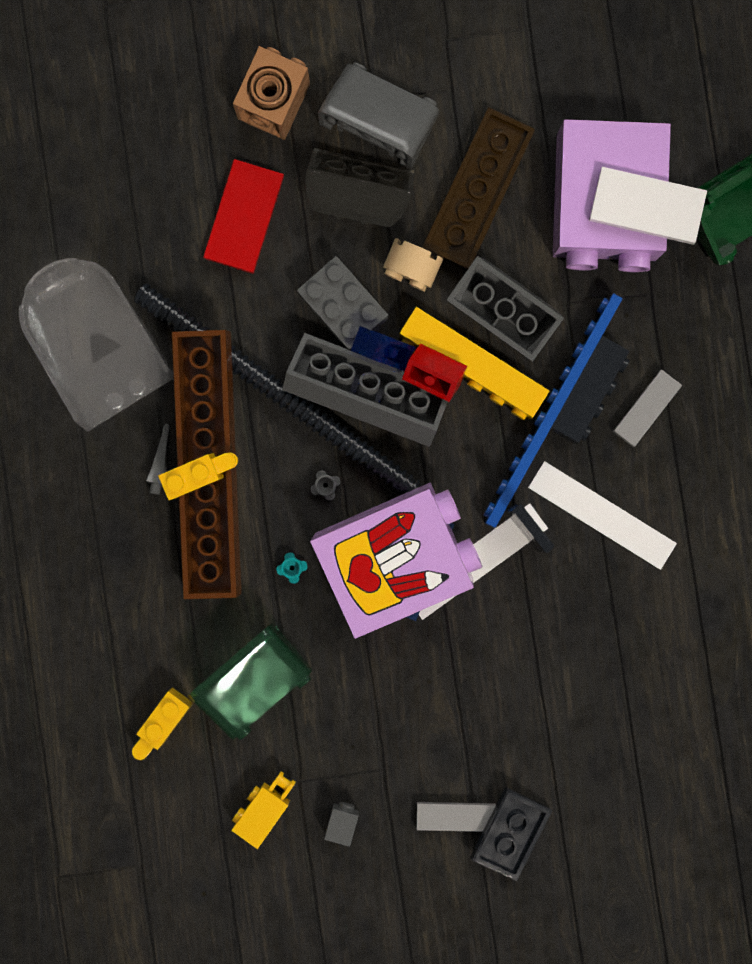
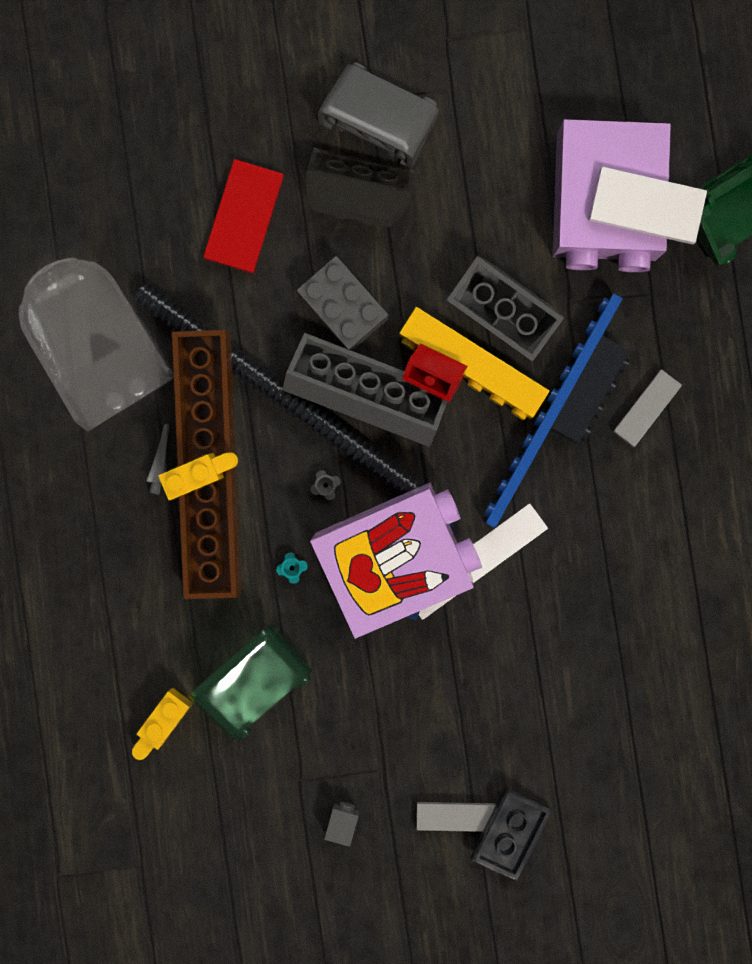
(263, 811): yellow brick -> none
(275, 77): medium nougat brick -> none
(382, 348): clear blue brick -> none
(413, 264): tan brick -> none
(478, 188): dark brown plate -> none
(529, 528): black tile -> none
(602, 515): white sticker -> none

